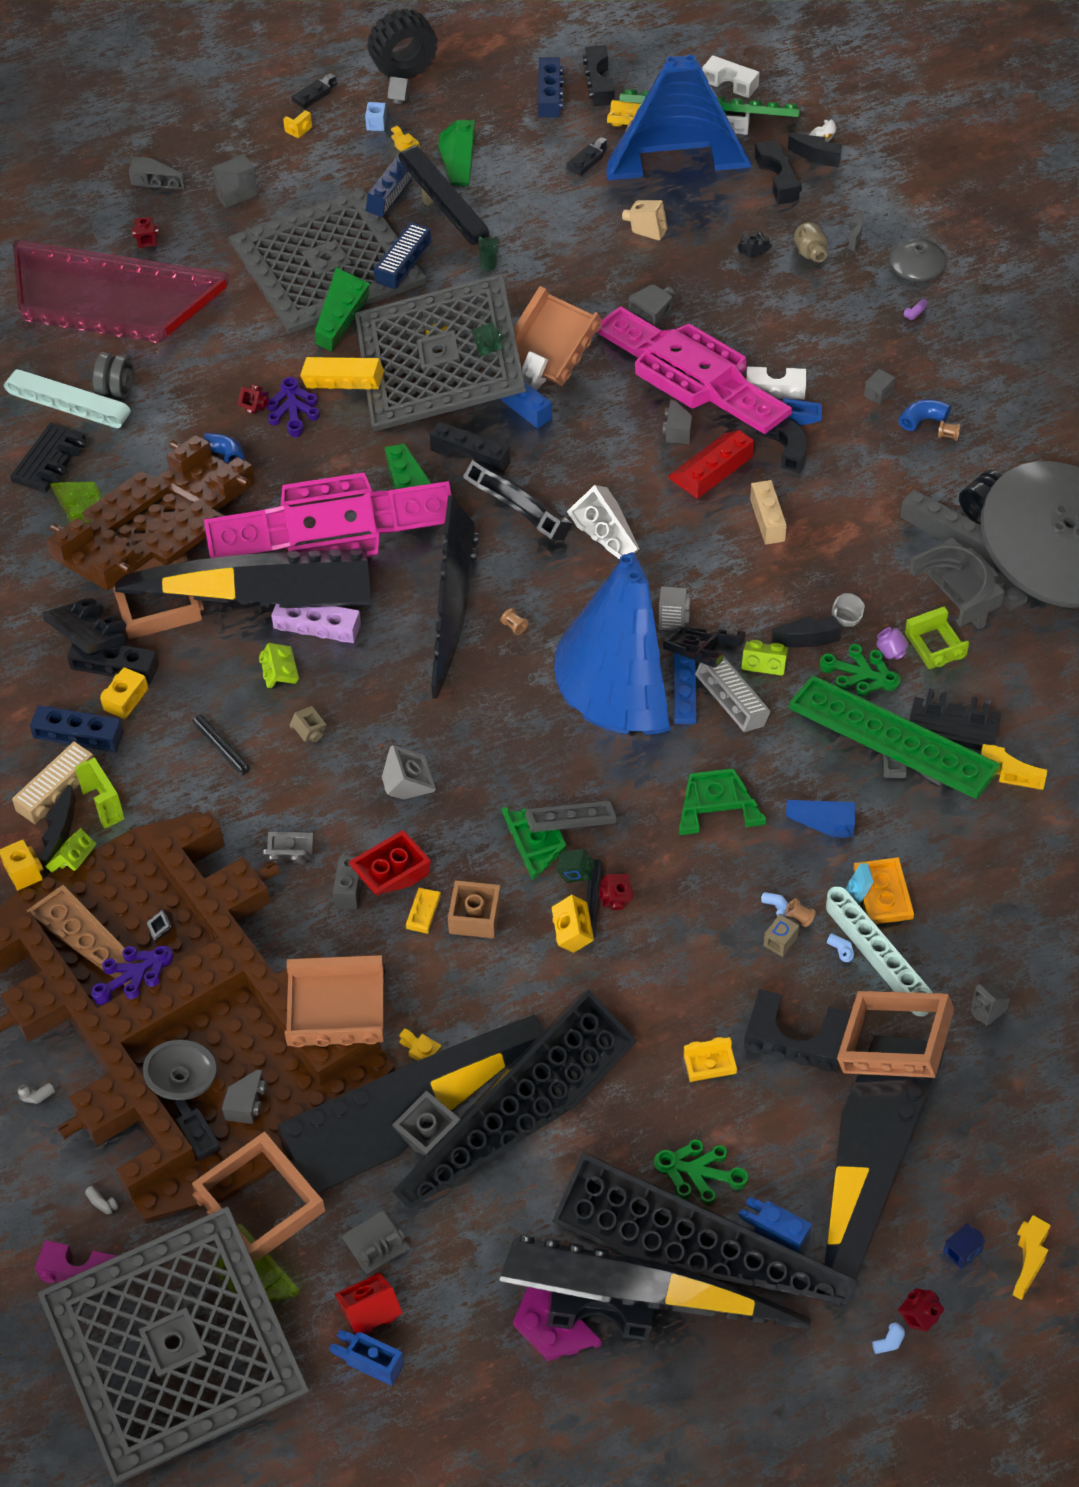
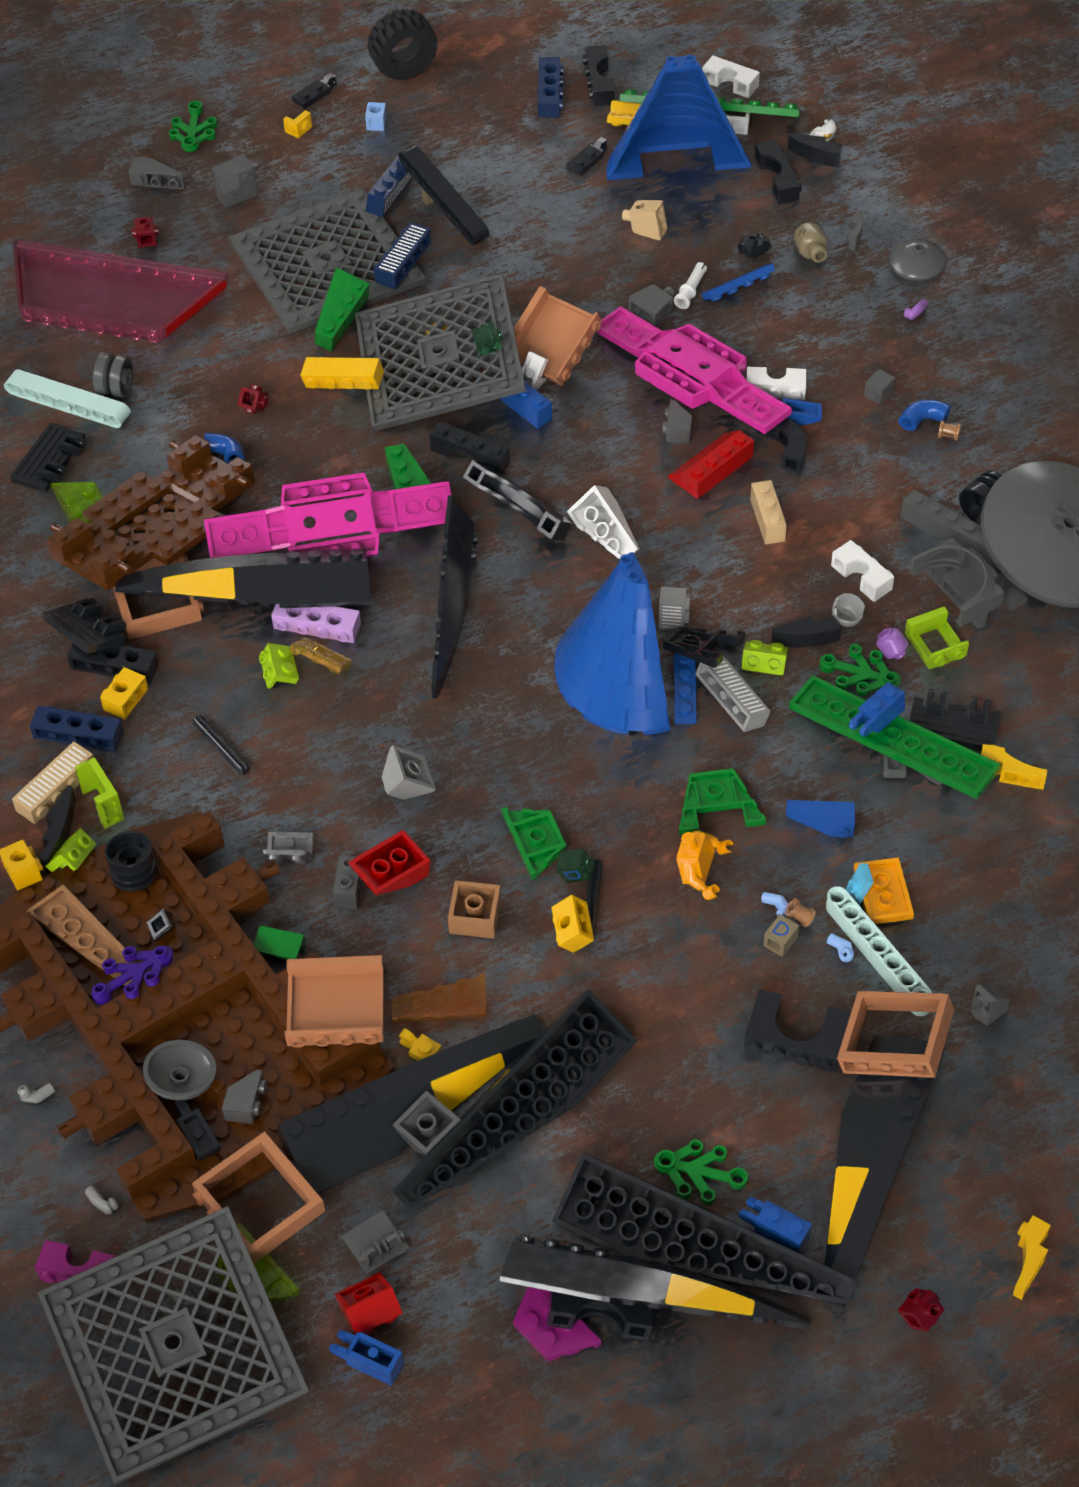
(131, 861): none -> black wheel
(191, 143): none -> green plant
(279, 943): none -> green panel
(289, 388): dark purple plant -> none
(308, 724): dark tan brick -> none
(321, 655): none -> clear yellow plate
(399, 90): brick -> none
(403, 141): yellow plate -> none
(423, 910): yellow plate -> none
(452, 1002): none -> clear orange wing
(457, 150): green wedge -> none
(488, 252): clear green piece -> none
(514, 621): medium nougat bush -> none
(570, 816): dark grey plate -> none
(615, 891): dark red brick -> none
(688, 290): none -> white pin
(696, 858): none -> light orange torso
(709, 1059): yellow bracket -> none
(745, 280): none -> blue plate
(853, 559): none -> white arch
(879, 710): none -> blue hinge
(891, 1341): light blue arm -> none
(964, 1245): clear blue brick -> none

